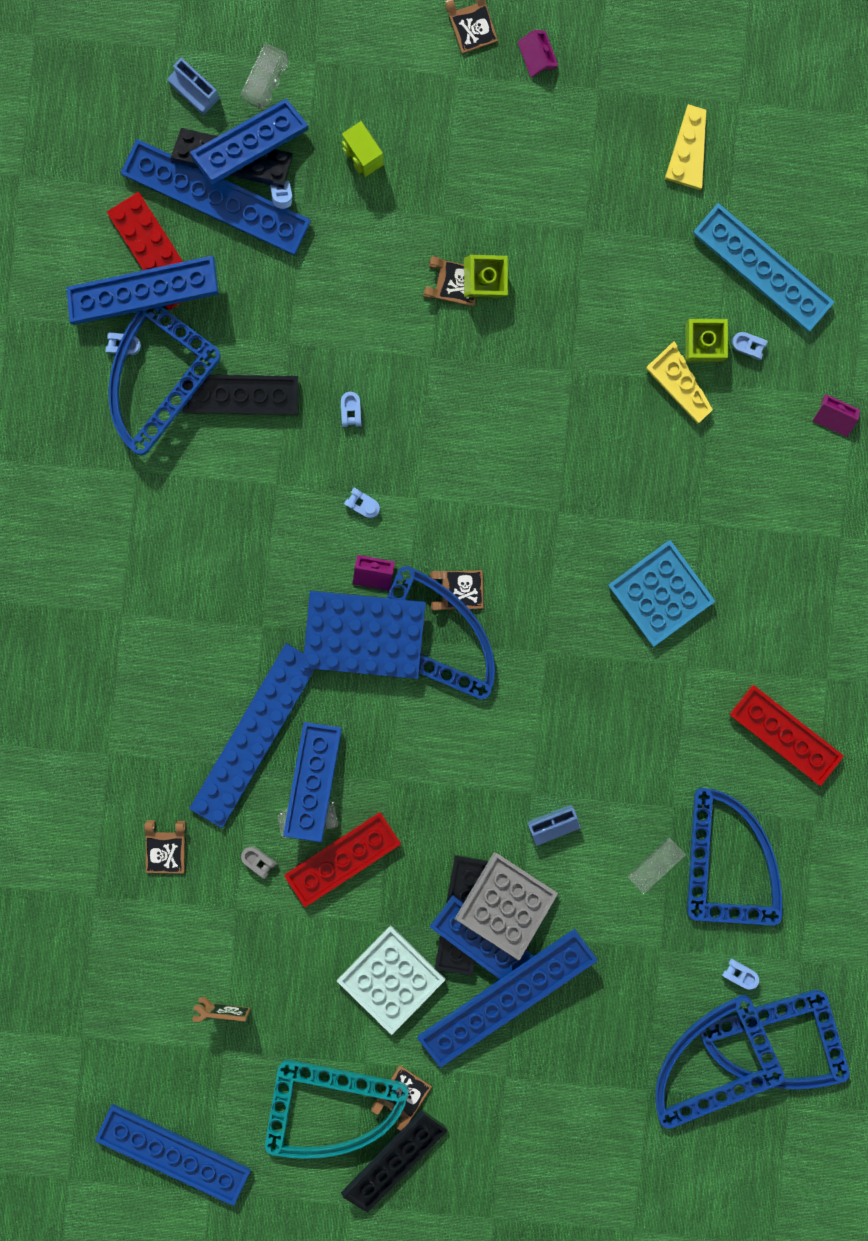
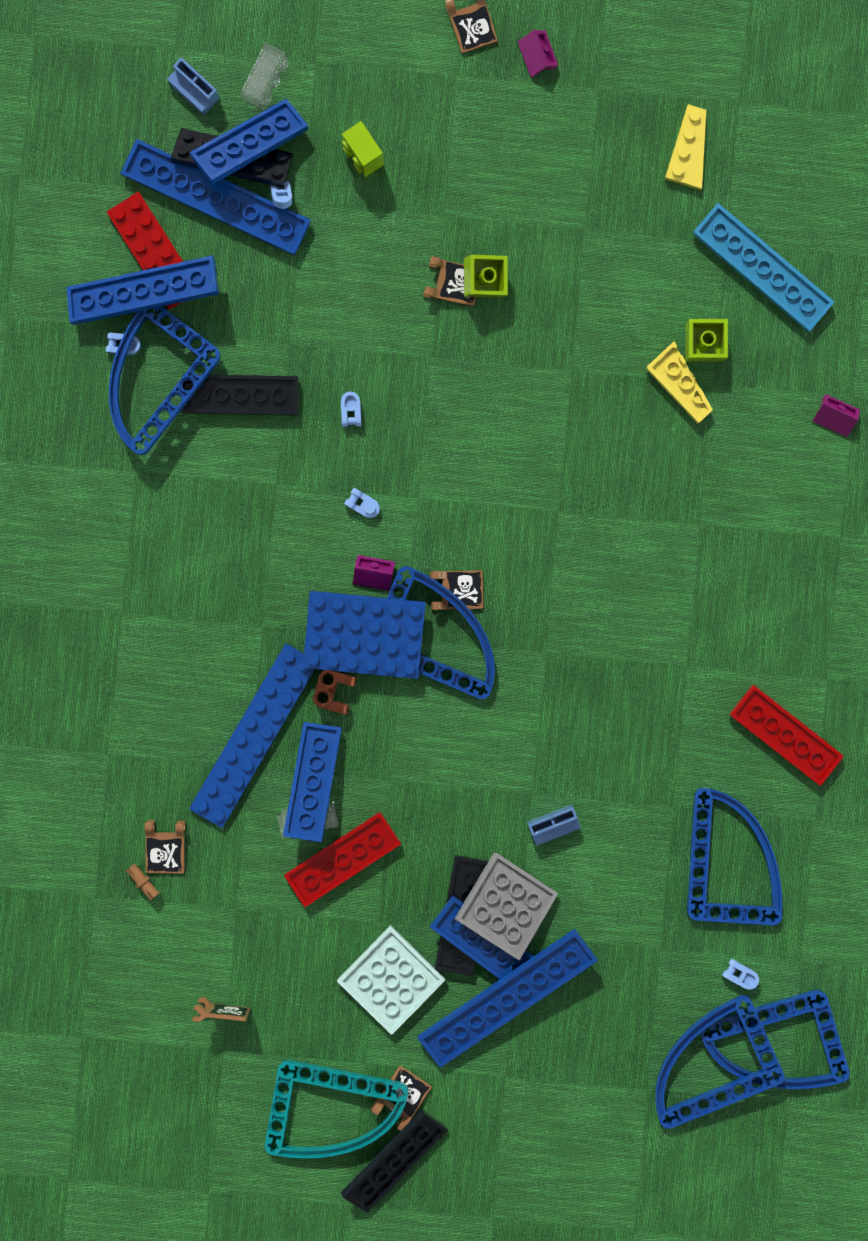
(142, 882): none -> medium nougat pin
(172, 1154): blue plate -> none
(251, 857): light grey plate -> none
(331, 704): none -> copper piece
(656, 865): clear brick -> none
(661, 593): dark azure plate -> none
(742, 342): light blue plate -> none

